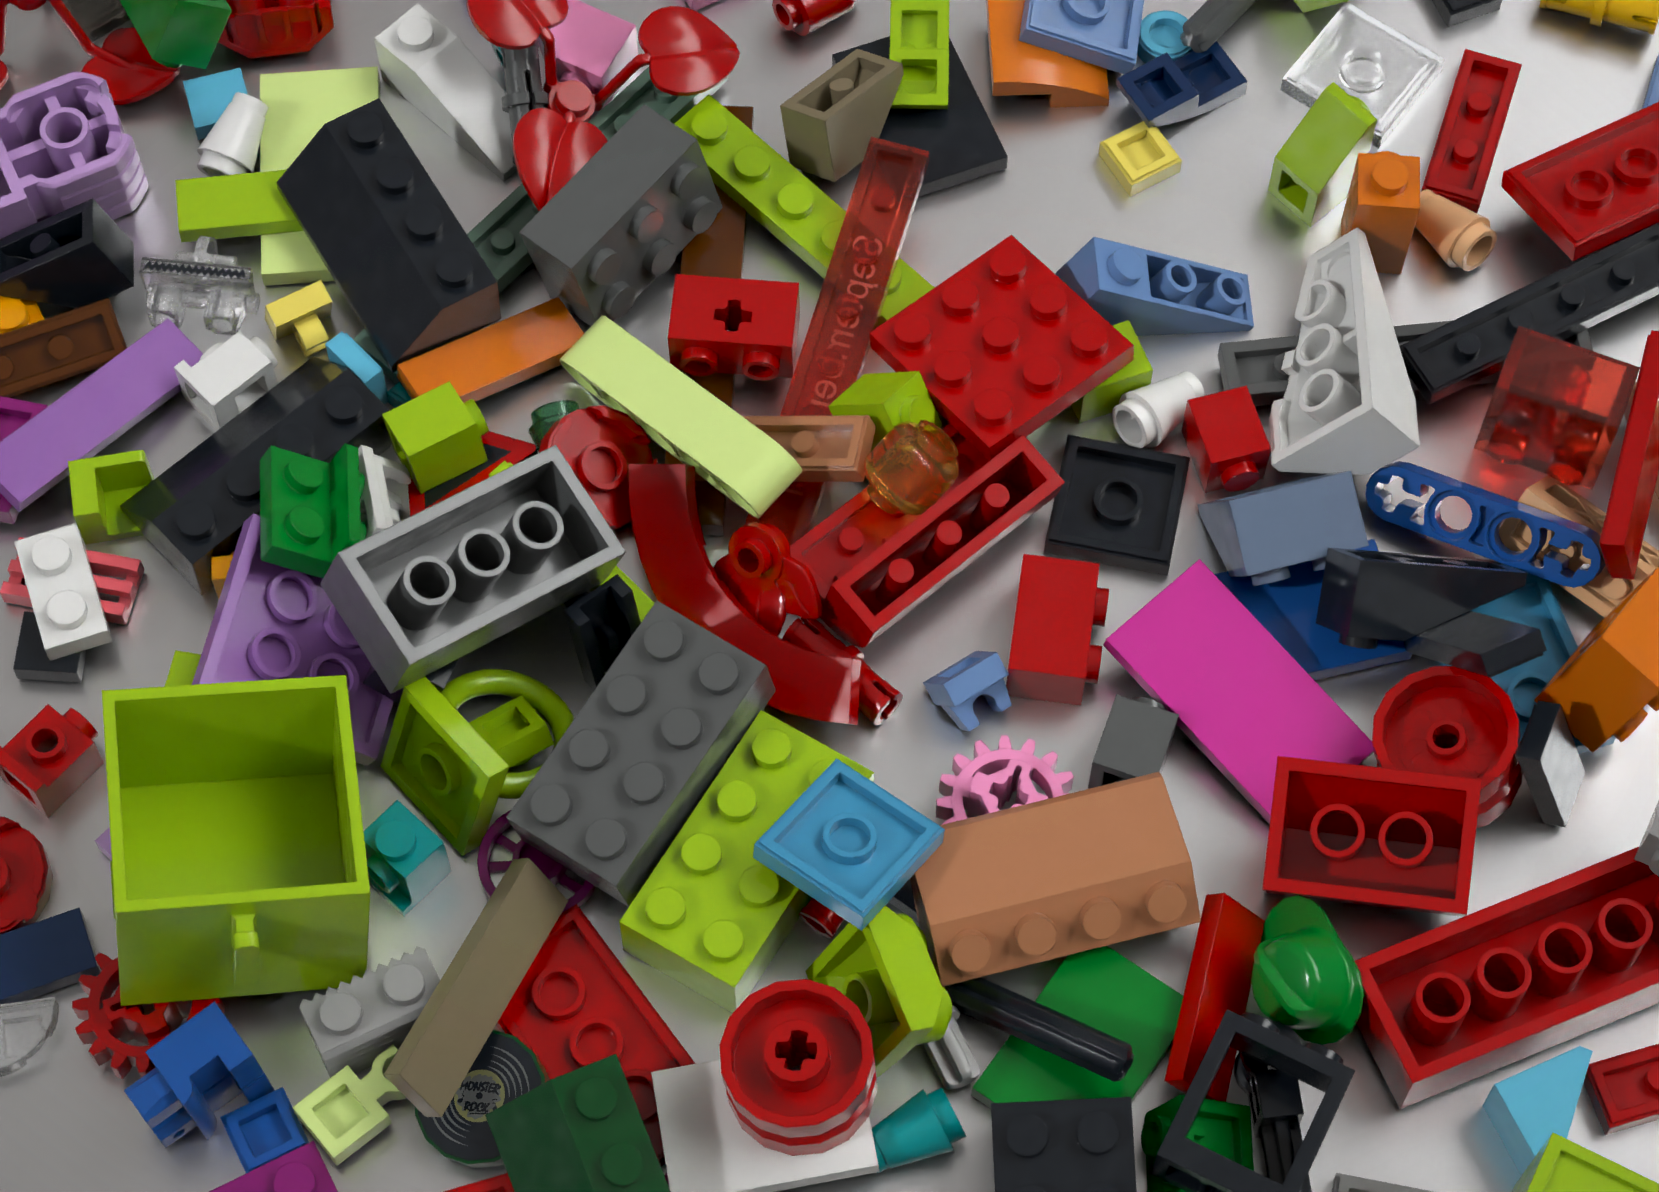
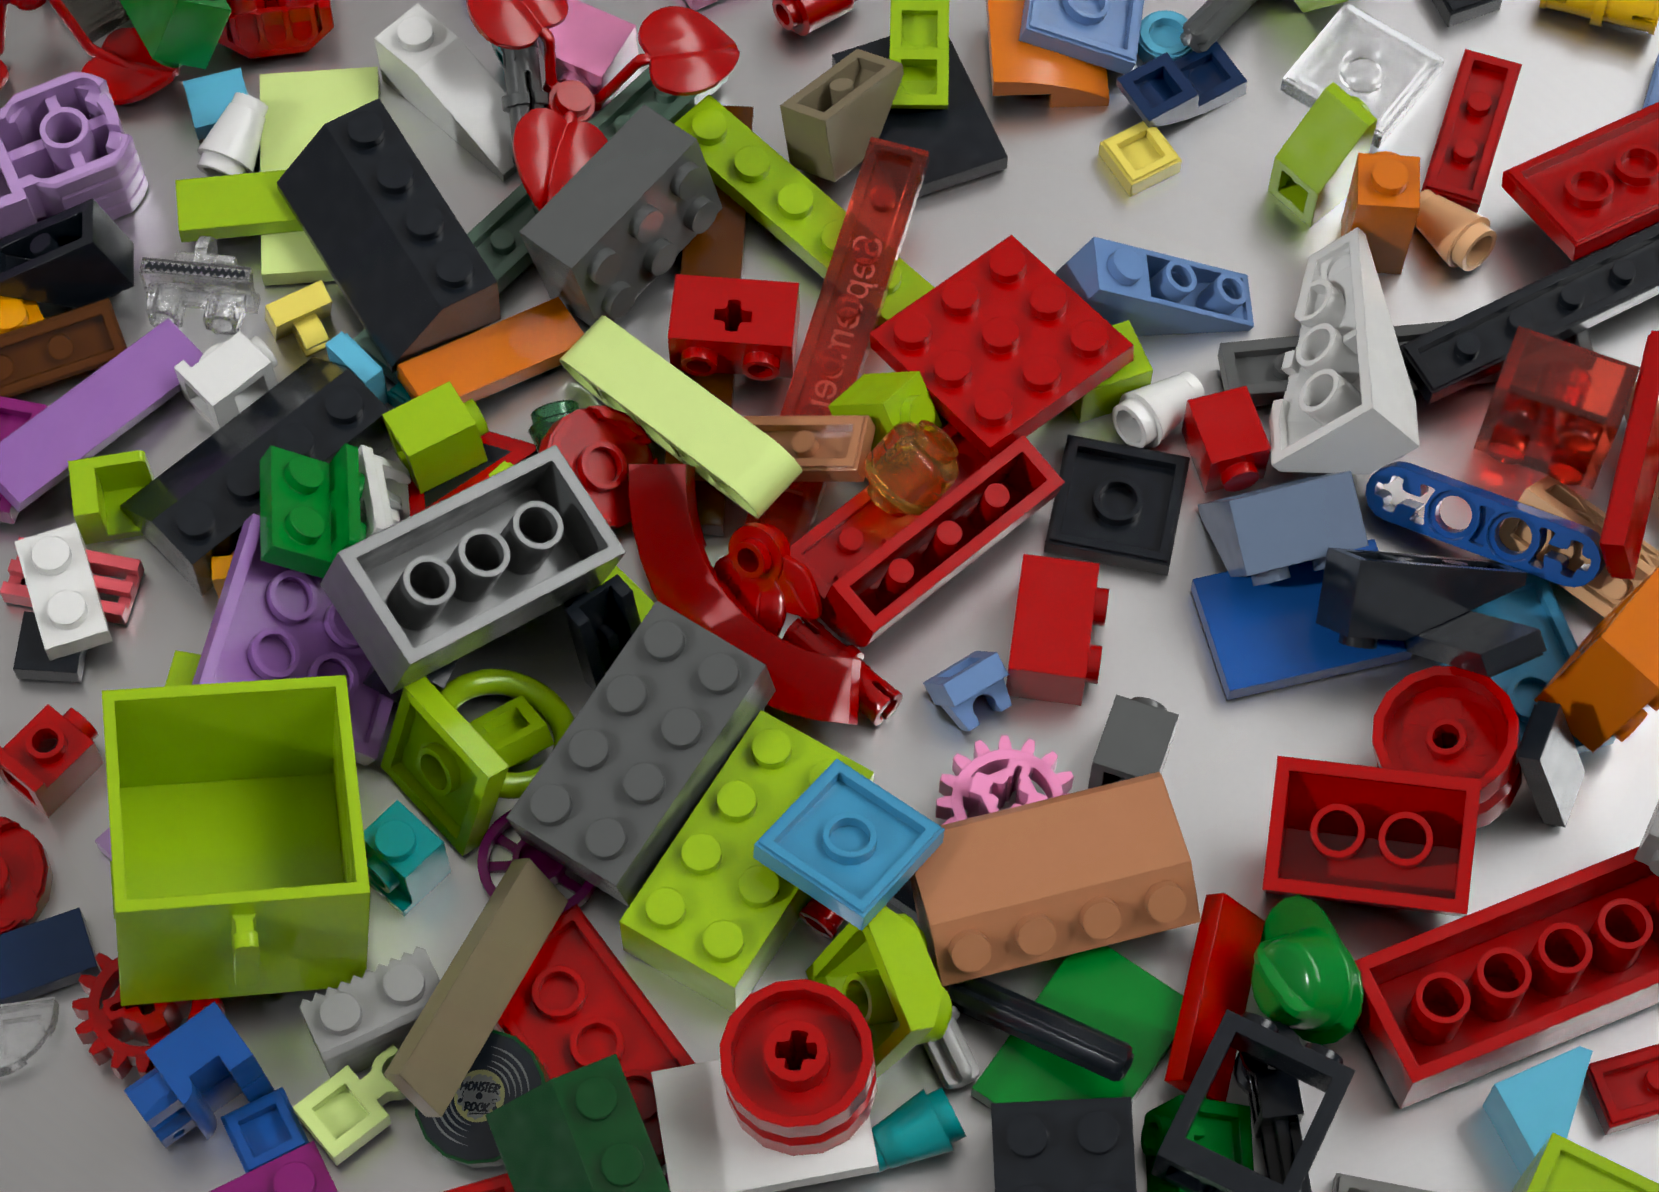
(1232, 685): dark pink tile -> none

